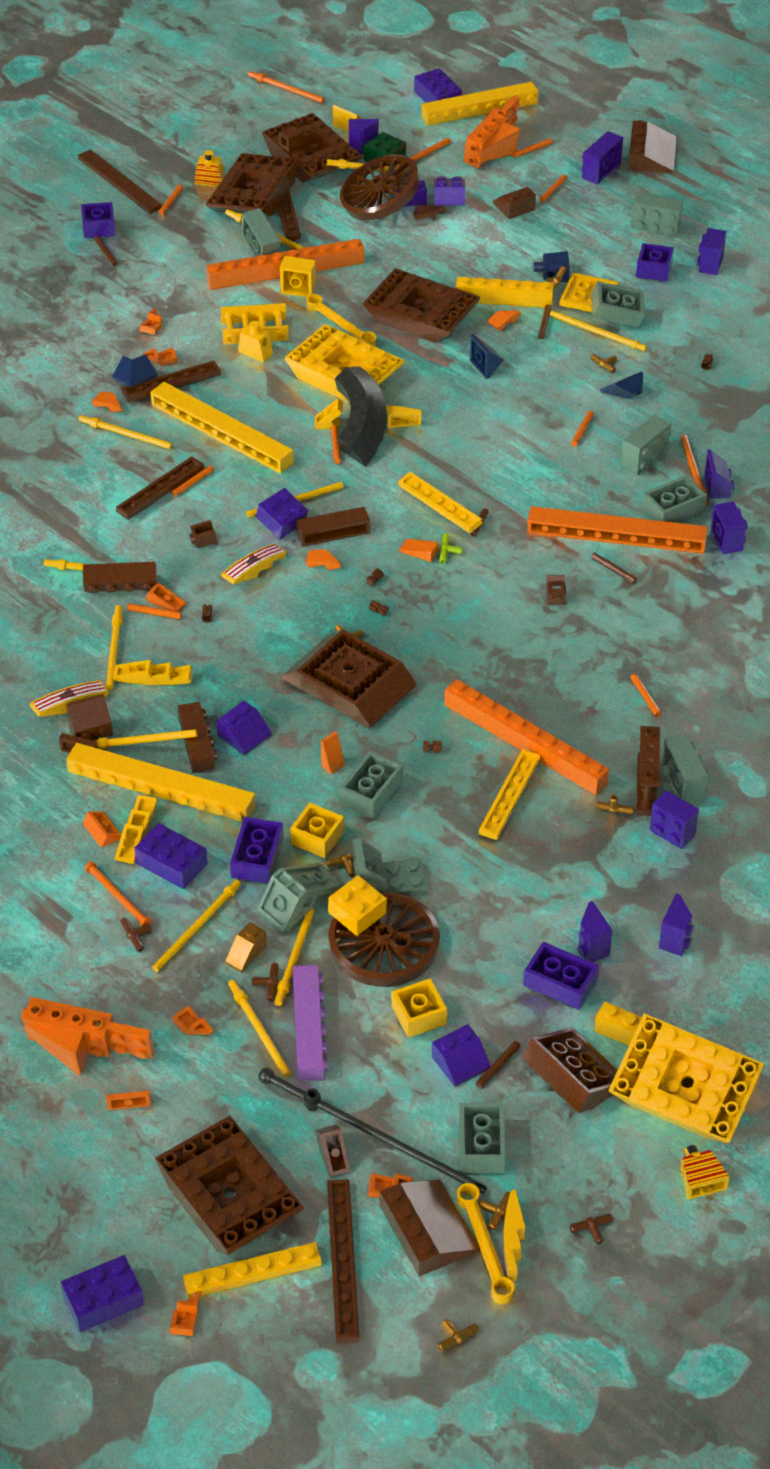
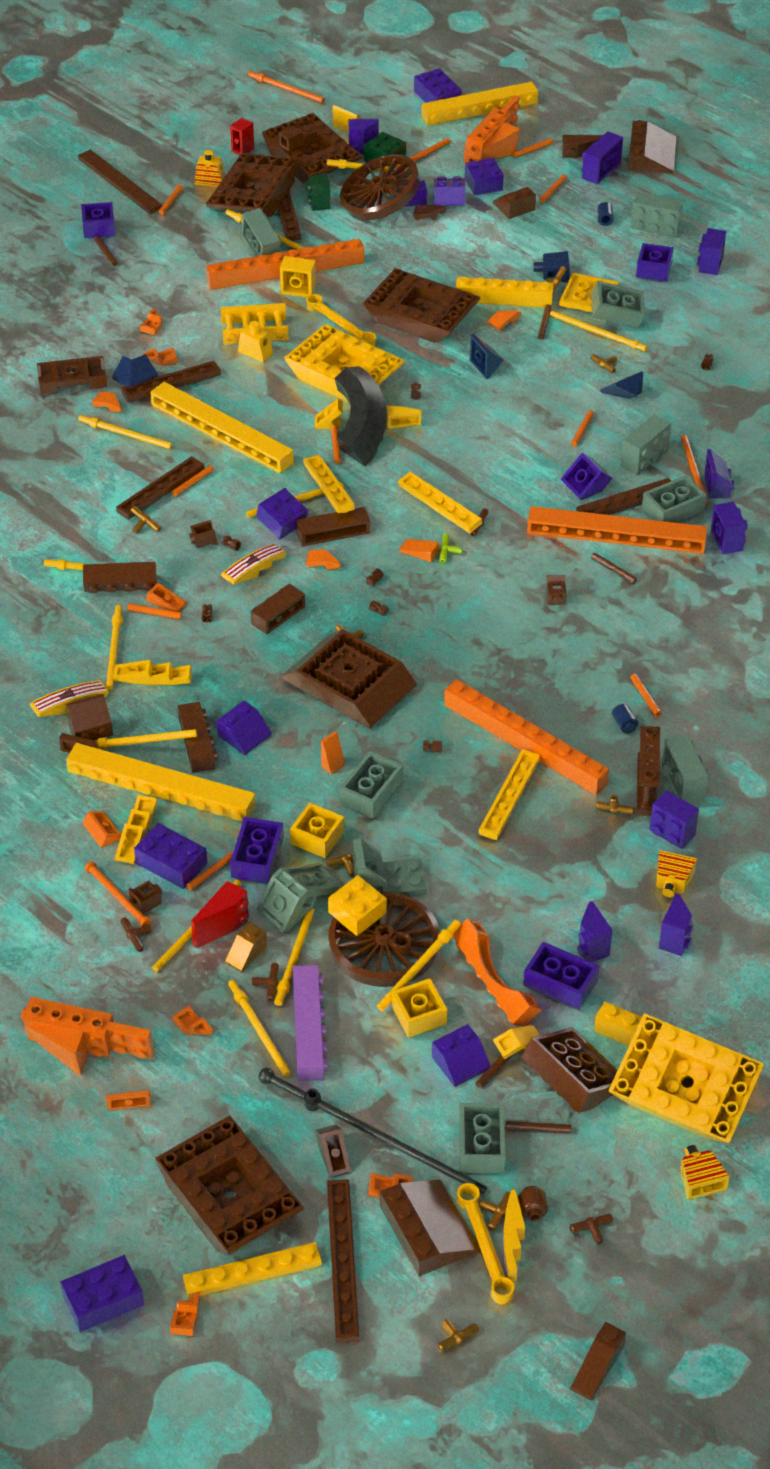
(86, 371): none -> reddish brown piece
(144, 519): none -> pearl gold piece
(146, 895): none -> reddish brown window
(209, 872): none -> orange bar
(220, 915): none -> red slope
(233, 544): none -> reddish brown piece
(242, 136): none -> red brick
(277, 608): none -> reddish brown brick
(319, 192): none -> dark green brick
(329, 484): none -> yellow plate
(415, 393): none -> reddish brown piece
(443, 938): none -> yellow bar
(475, 944): none -> orange arch
(484, 176): none -> dark purple brick
(515, 1040): none -> yellow slope
(533, 1203): none -> reddish brown head
(540, 1127): none -> reddish brown bar
(575, 145): none -> reddish brown slope
(586, 477): none -> dark purple slope
(599, 1360): none -> reddish brown slope
(605, 214): none -> dark blue brick
(620, 501): none -> reddish brown plate
(625, 718): none -> dark blue brick
(674, 872): none -> yellow torso

